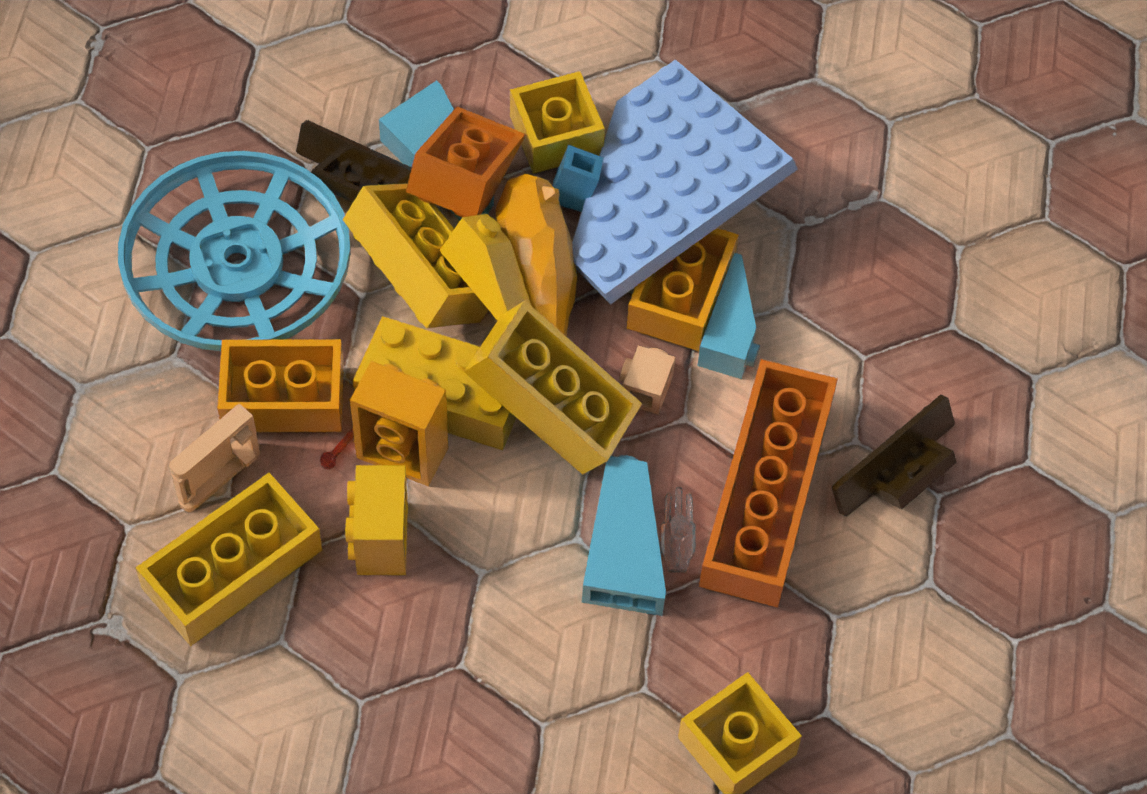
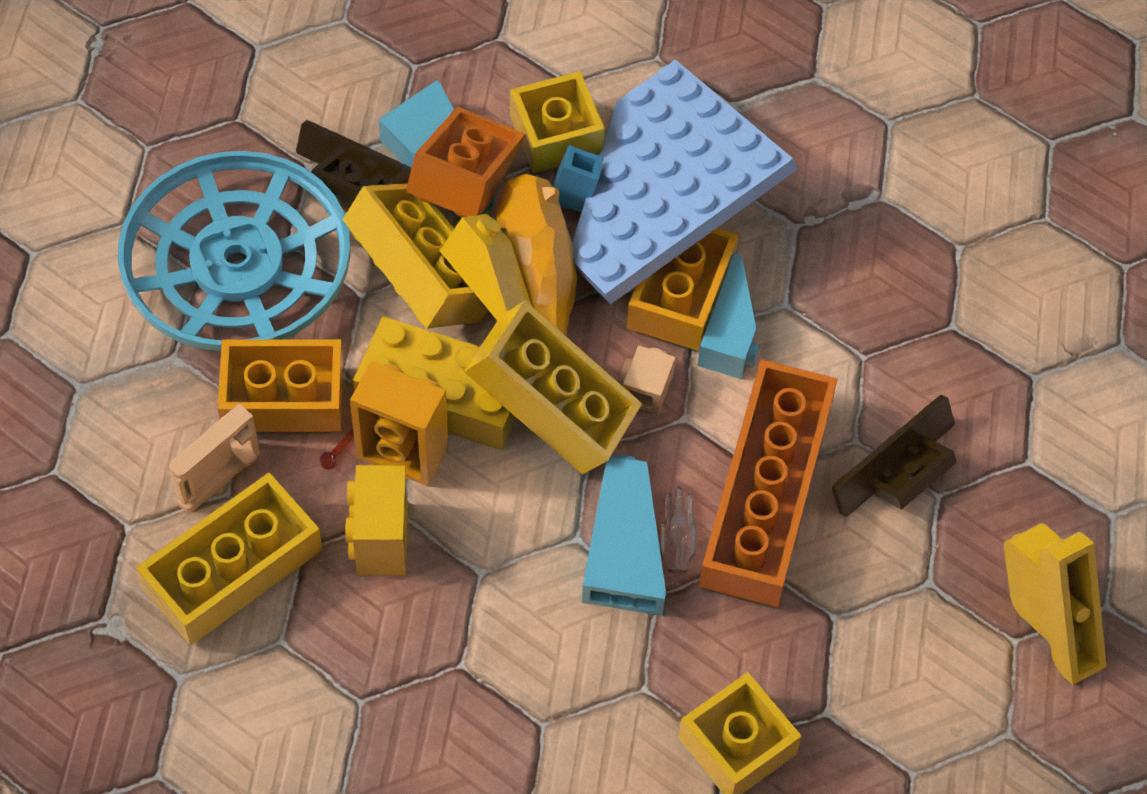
(1058, 595): none -> yellow brick

